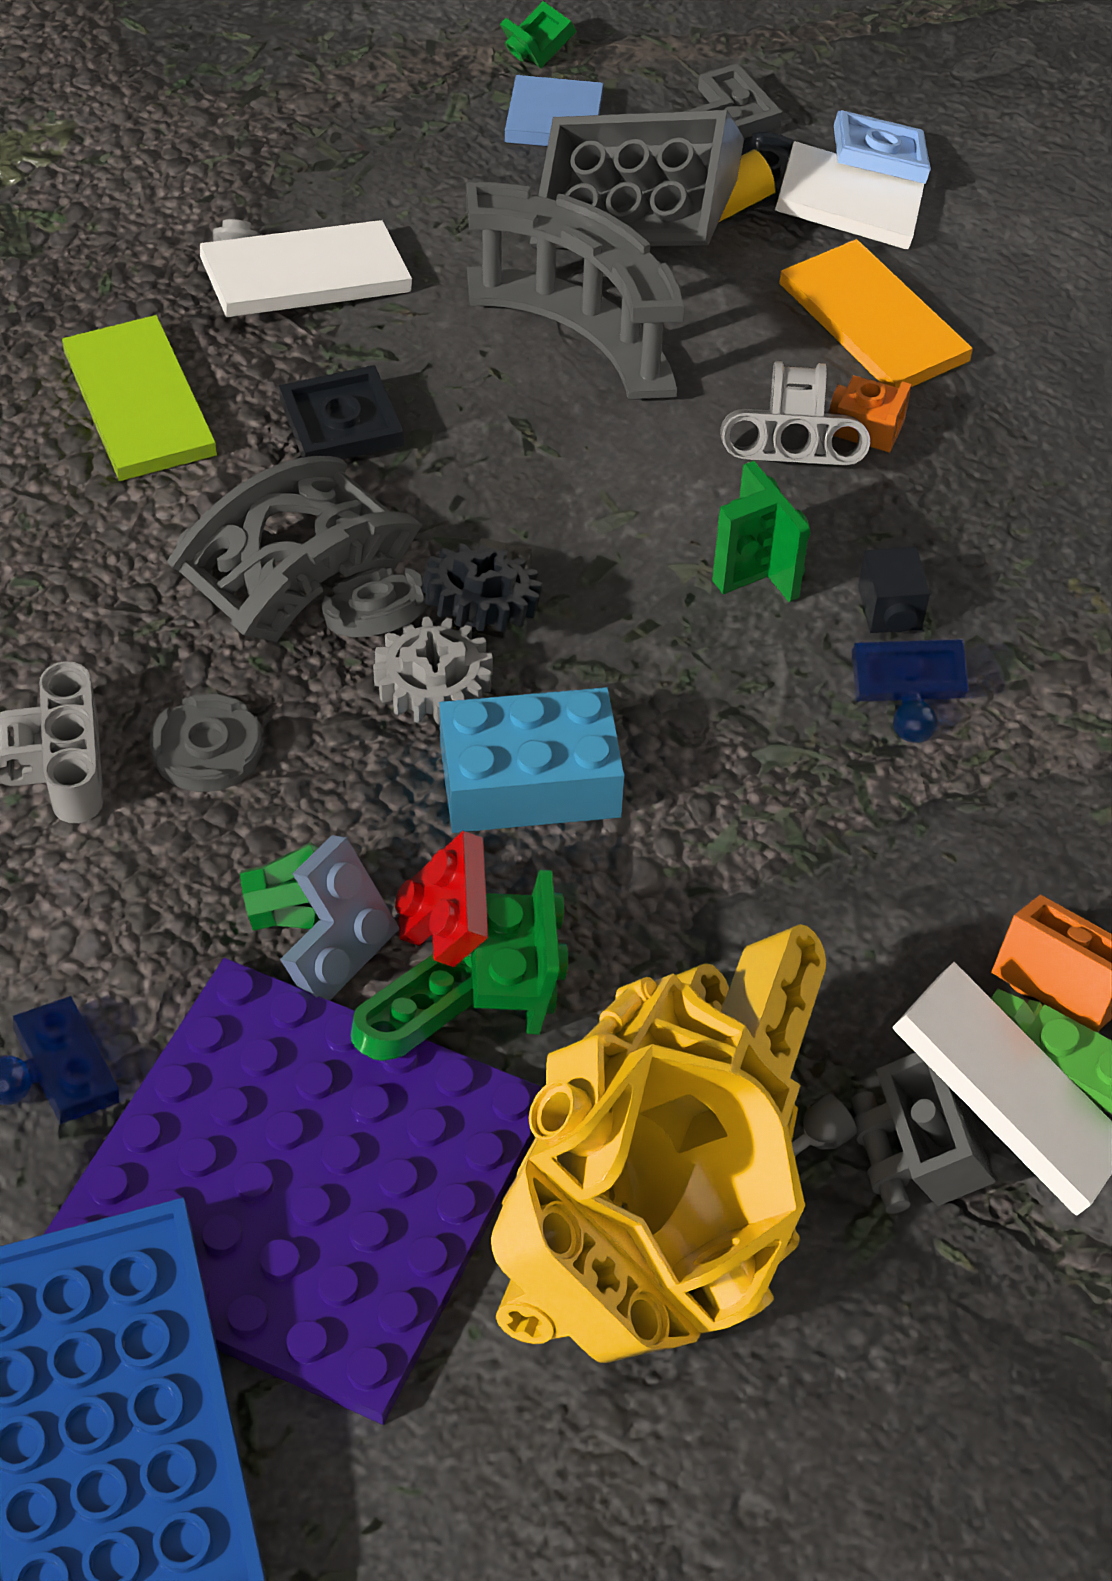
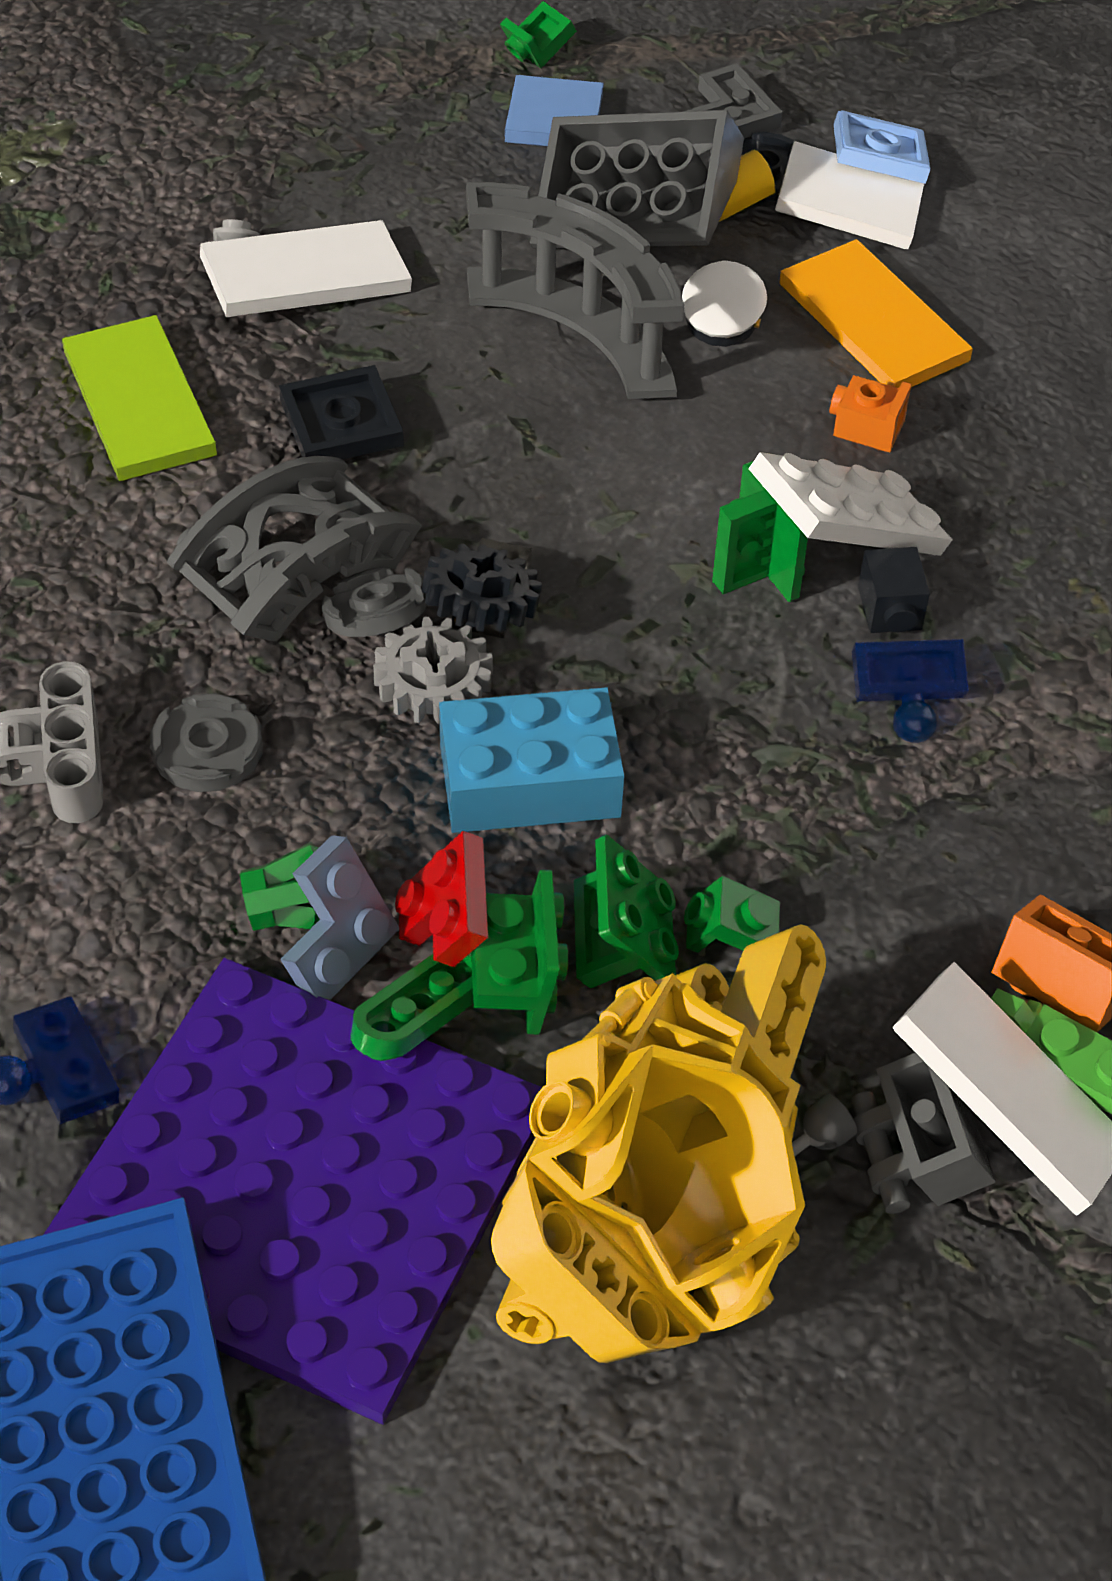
(622, 918): none -> green bracket
(724, 303): none -> white piece
(730, 915): none -> green bracket
(798, 406): light grey piece -> none
(850, 503): none -> white plate

